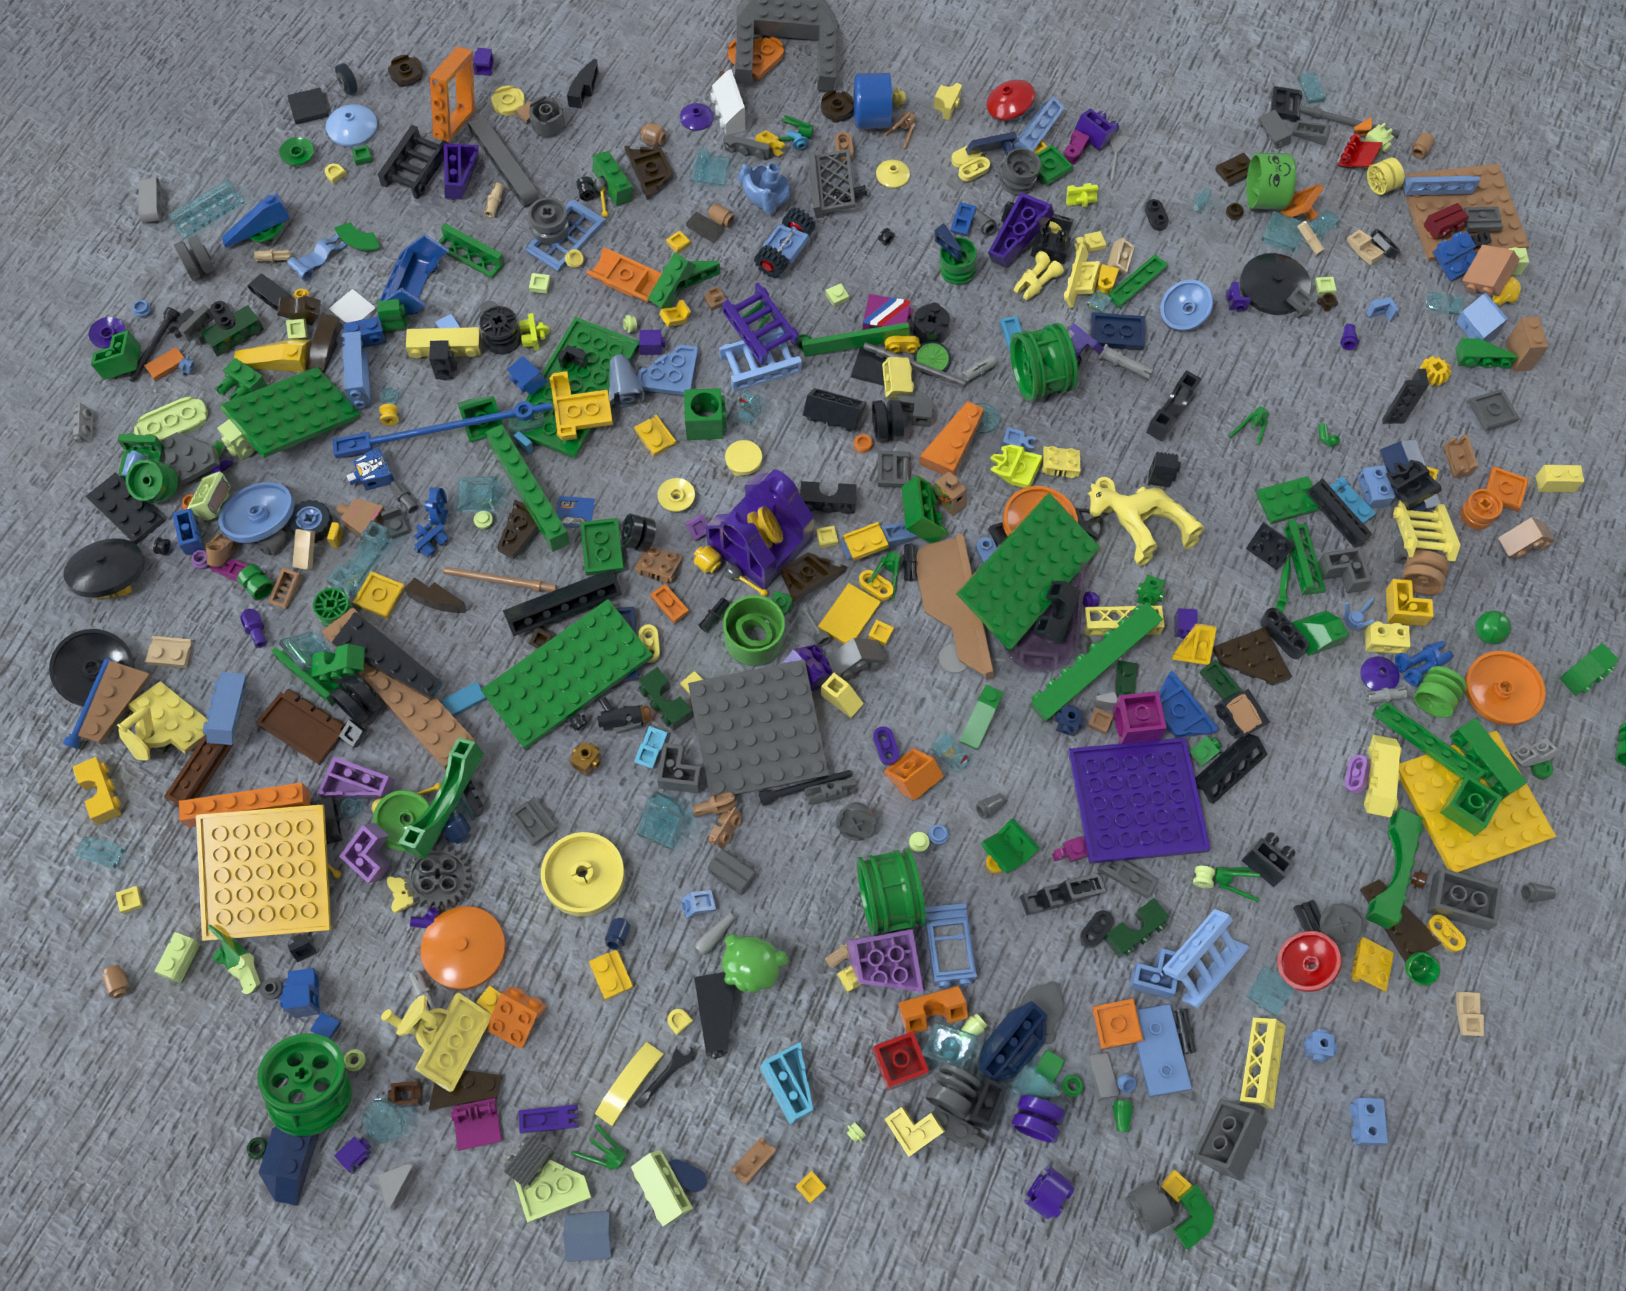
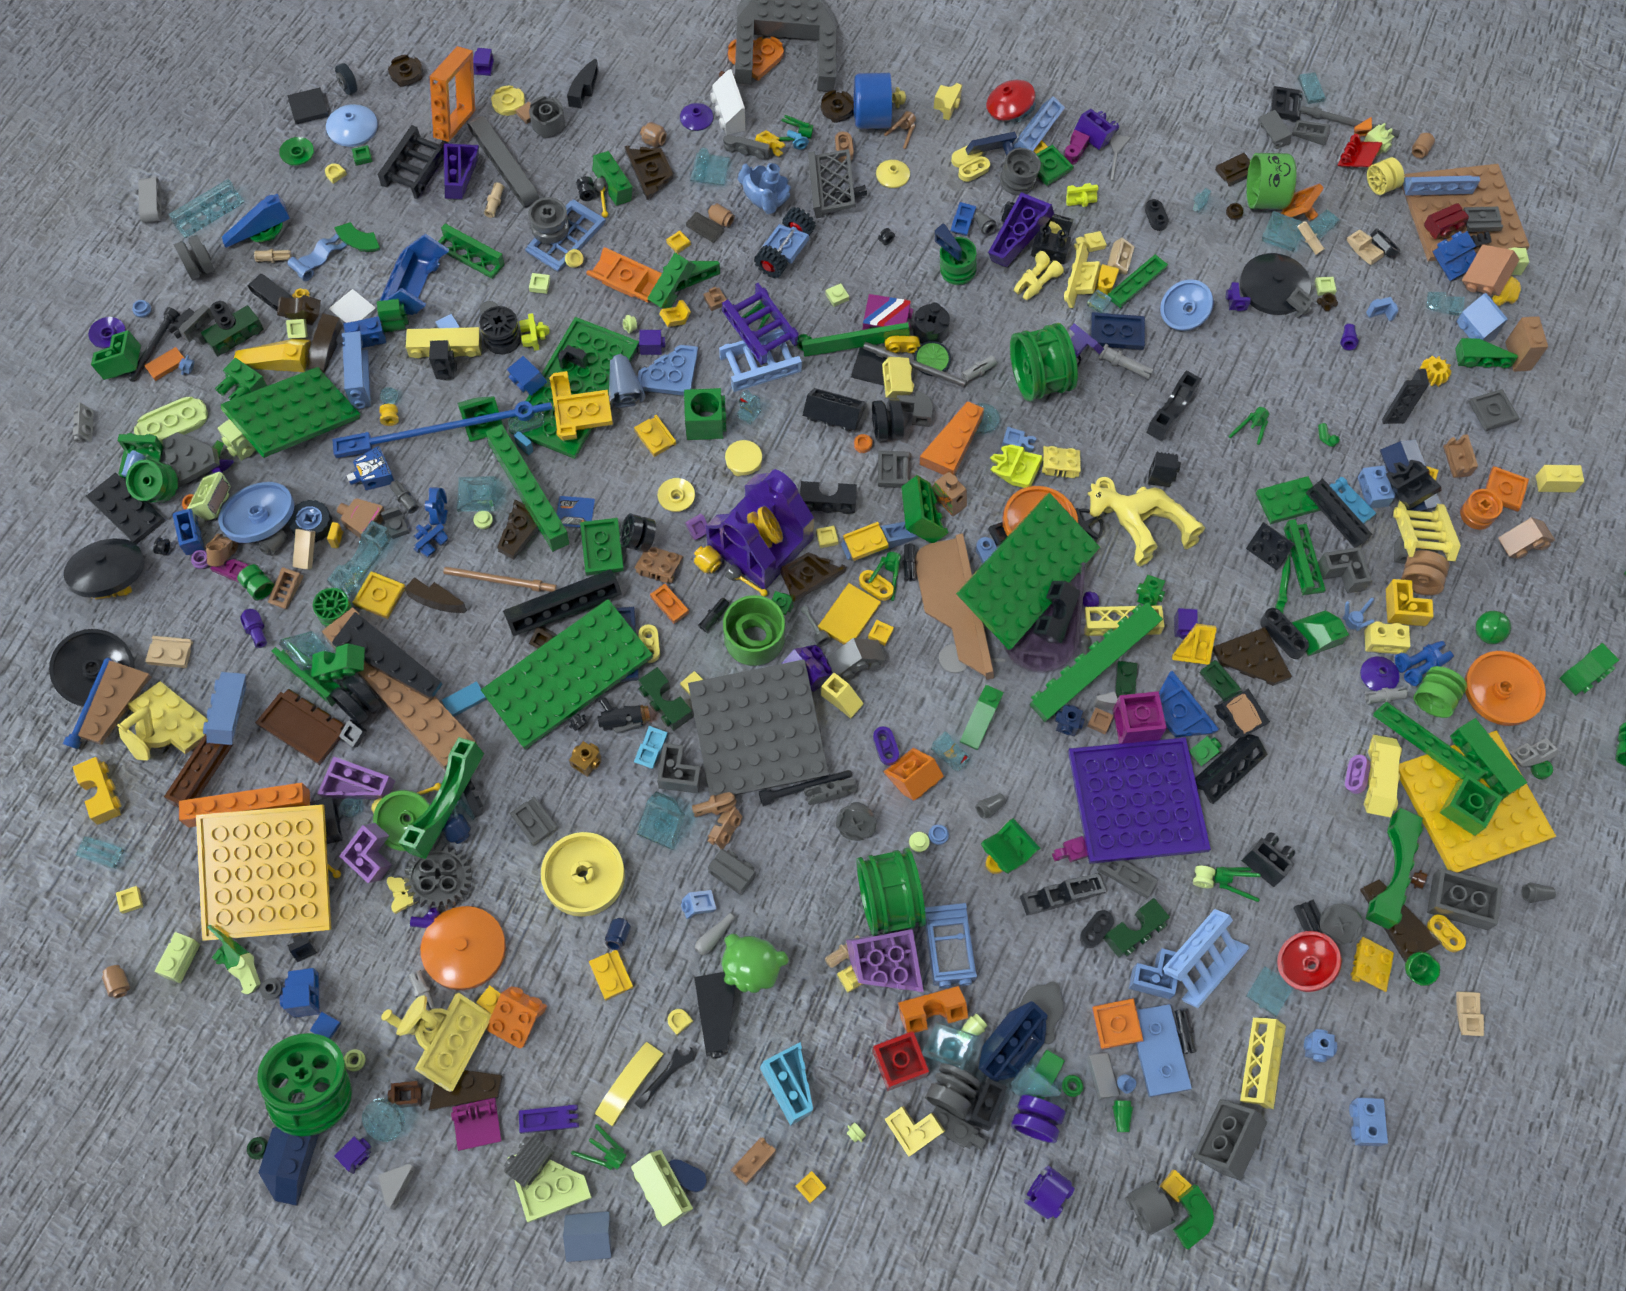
(1010, 326): dark azure tile -> none

